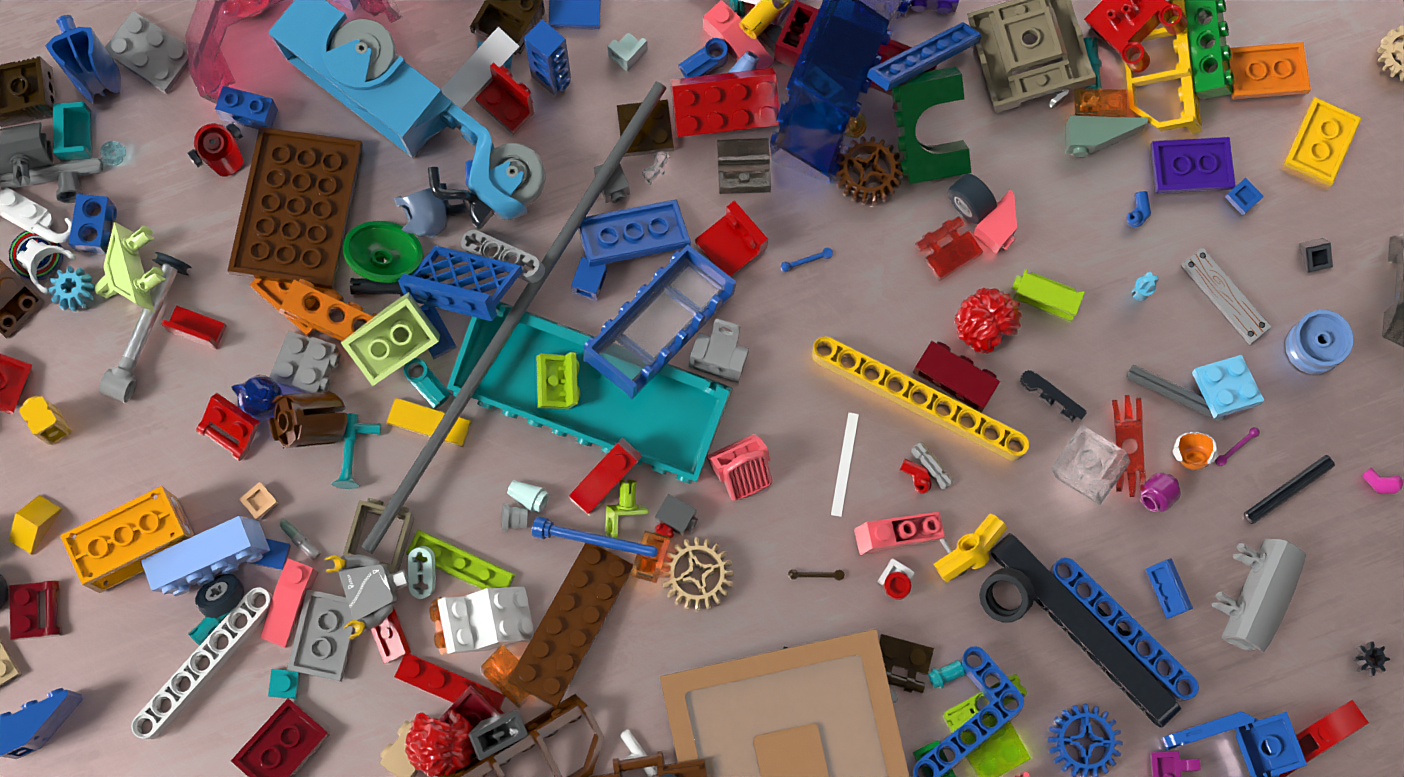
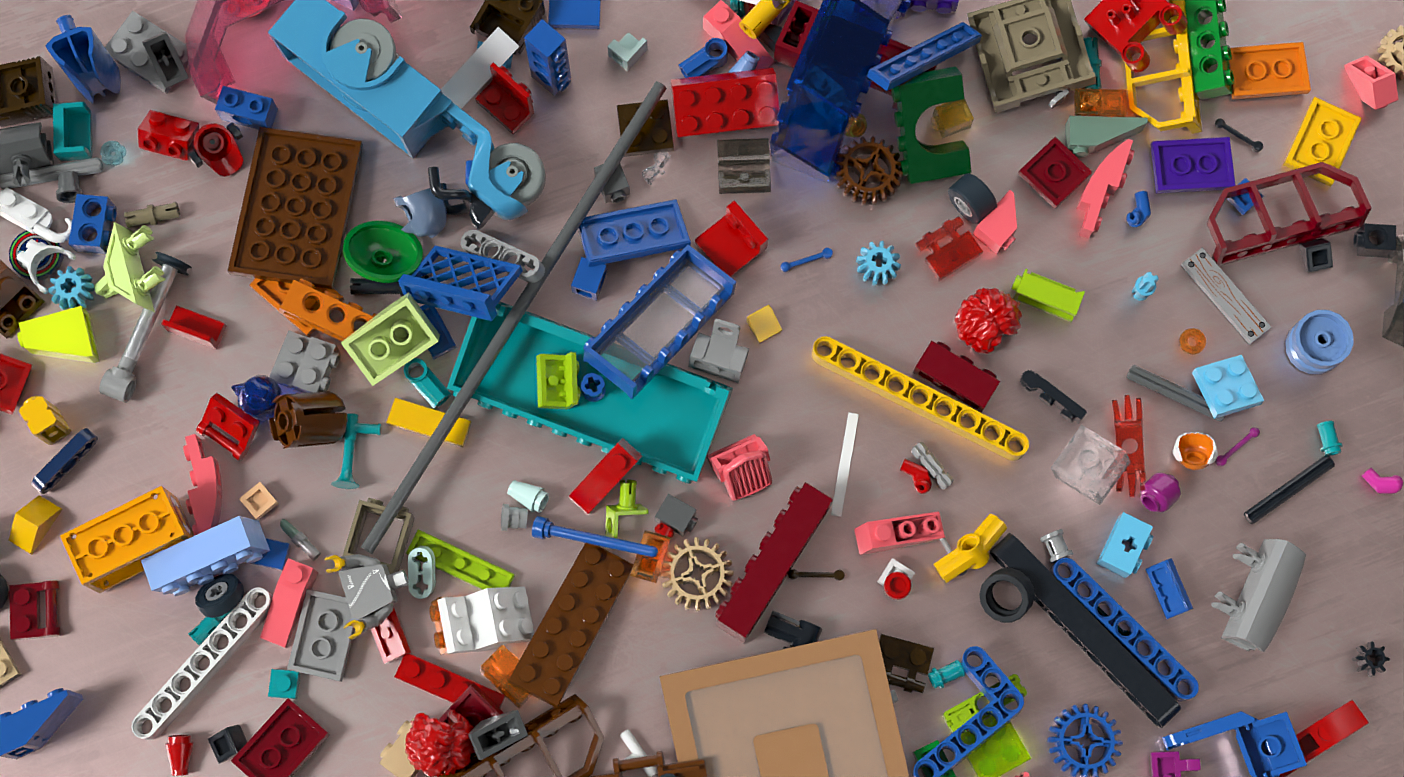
(60, 335): none -> neon yellow slope
(64, 460): none -> dark blue beam
(152, 214): none -> dark tan pin
(165, 59): none -> dark grey slope
(166, 134): none -> red bracket
(179, 753): none -> red cone
(205, 500): none -> coral slope
(227, 743): none -> black slope
(587, 392): none -> blue bush
(763, 323): none -> yellow slope
(775, 560): none -> dark red brick
(791, 630): none -> black piece
(869, 267): none -> medium azure gear
(952, 118): none -> clear yellow brick
(1054, 172): none -> dark red plate
(1056, 545): none -> light grey bush
(1103, 183): none -> coral slope
(1113, 554): none -> medium azure brick
(1195, 334): none -> clear orange plate
(1256, 146): none -> black hinge
(1300, 231): none -> dark red plate
(1329, 438): none -> teal pin
(1373, 82): none -> coral slope
(1383, 233): none -> black brick

